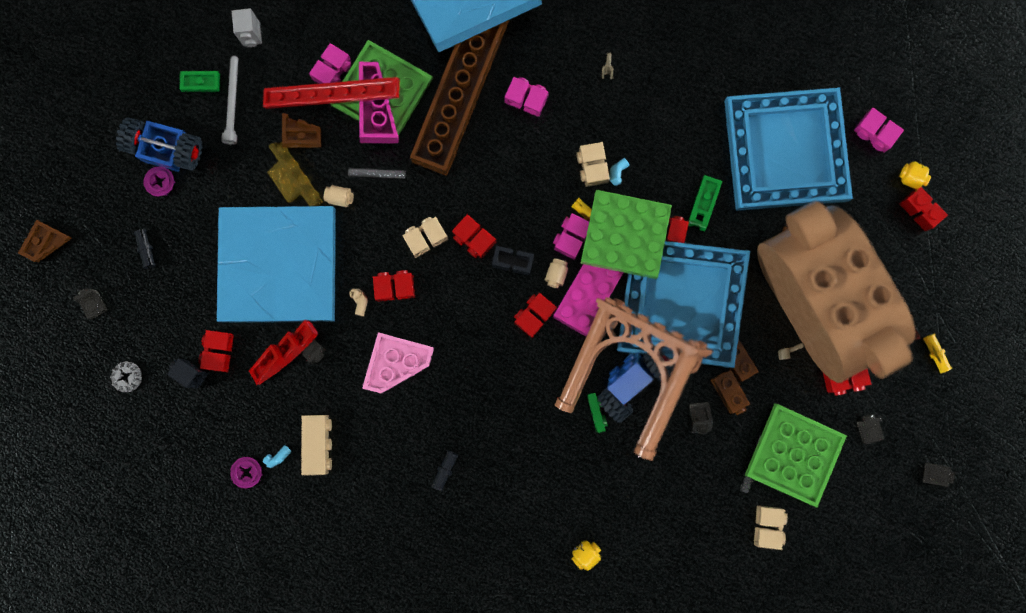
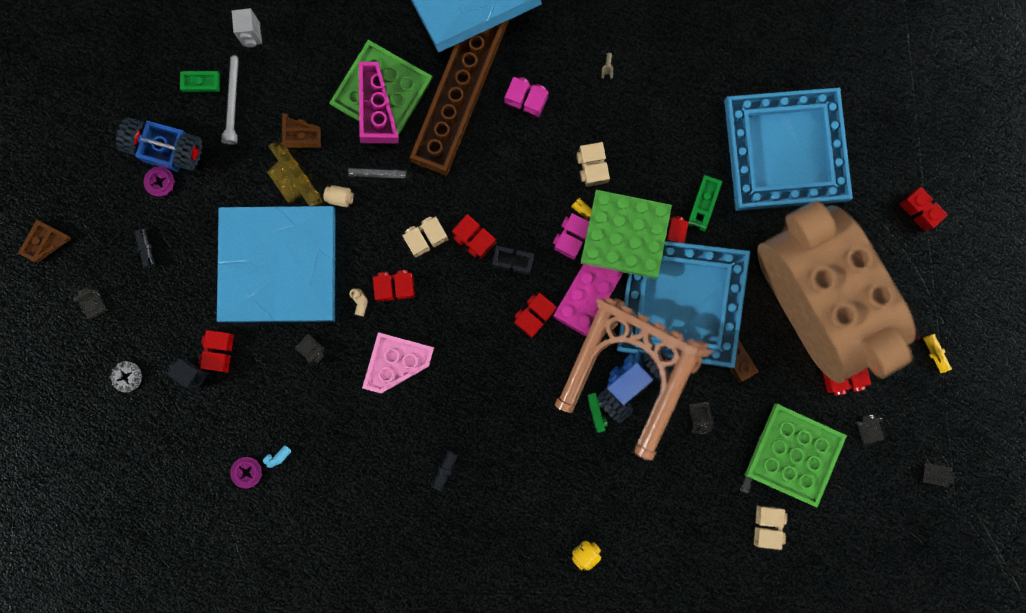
(283, 353): red slope -> none
(316, 445): tan brick -> none
(332, 92): red tile -> none
(335, 59): dark pink piece -> none
(556, 273): tan brick -> none
(615, 171): medium azure arm -> none
(730, 392): reddish brown brick -> none
(785, 353): dark tan hand -> none
(885, 137): dark pink piece -> none
(915, 175): yellow head -> none

